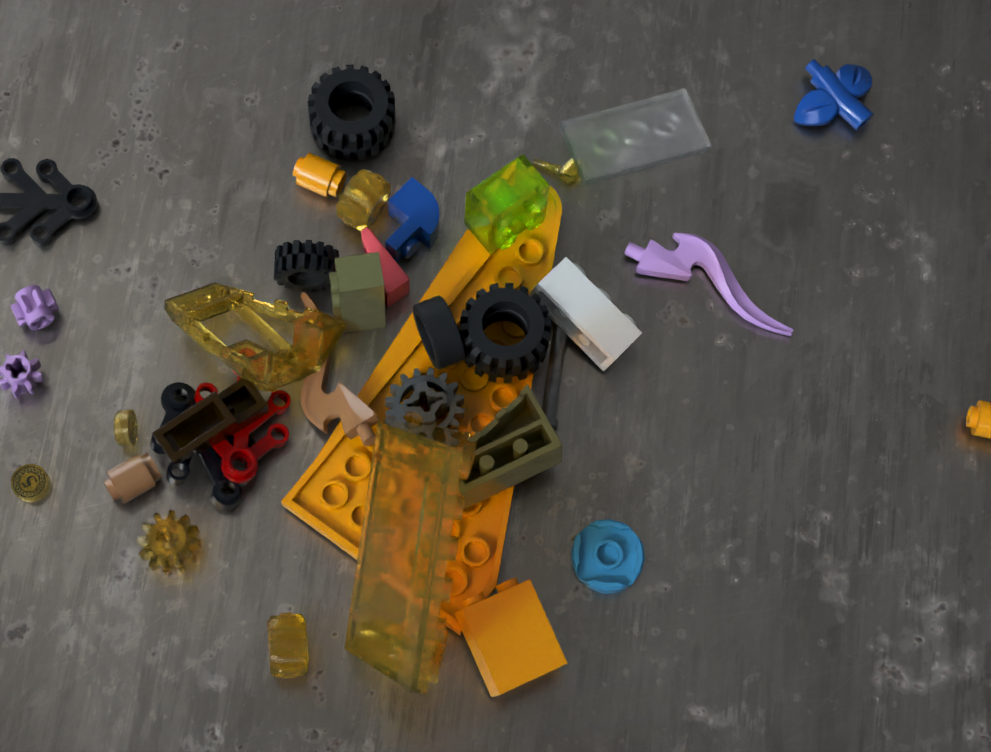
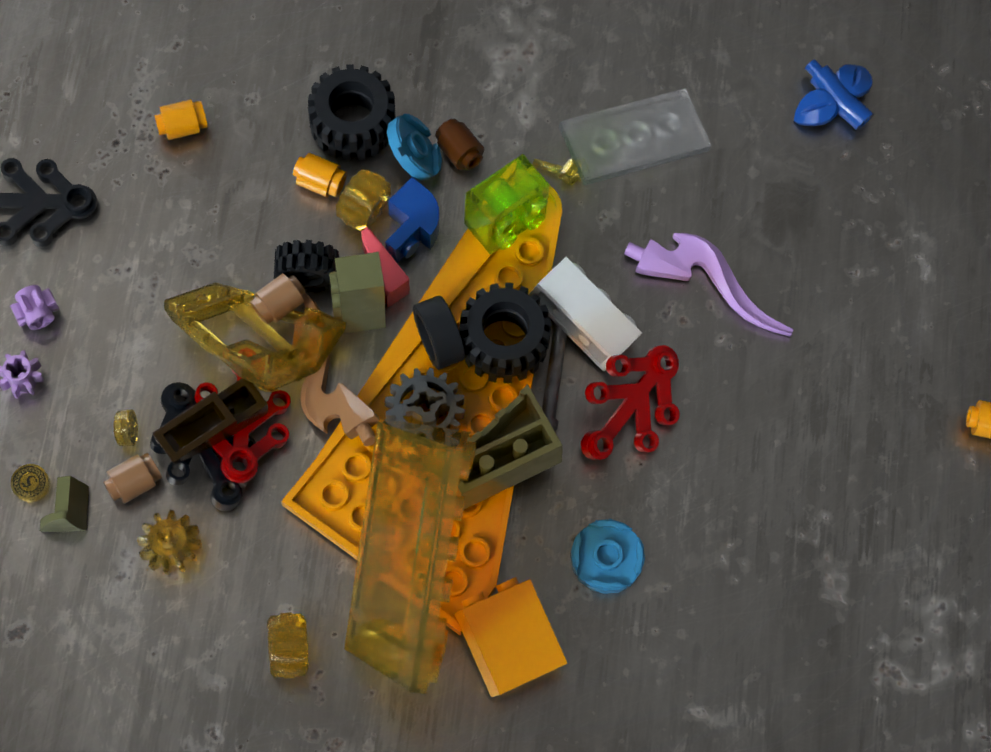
(70, 507): none -> olive tile
(181, 119): none -> light orange brick
(278, 298): none -> medium nougat brick
(413, 148): none -> dark azure tile
(459, 144): none -> reddish brown brick
(635, 400): none -> red plant

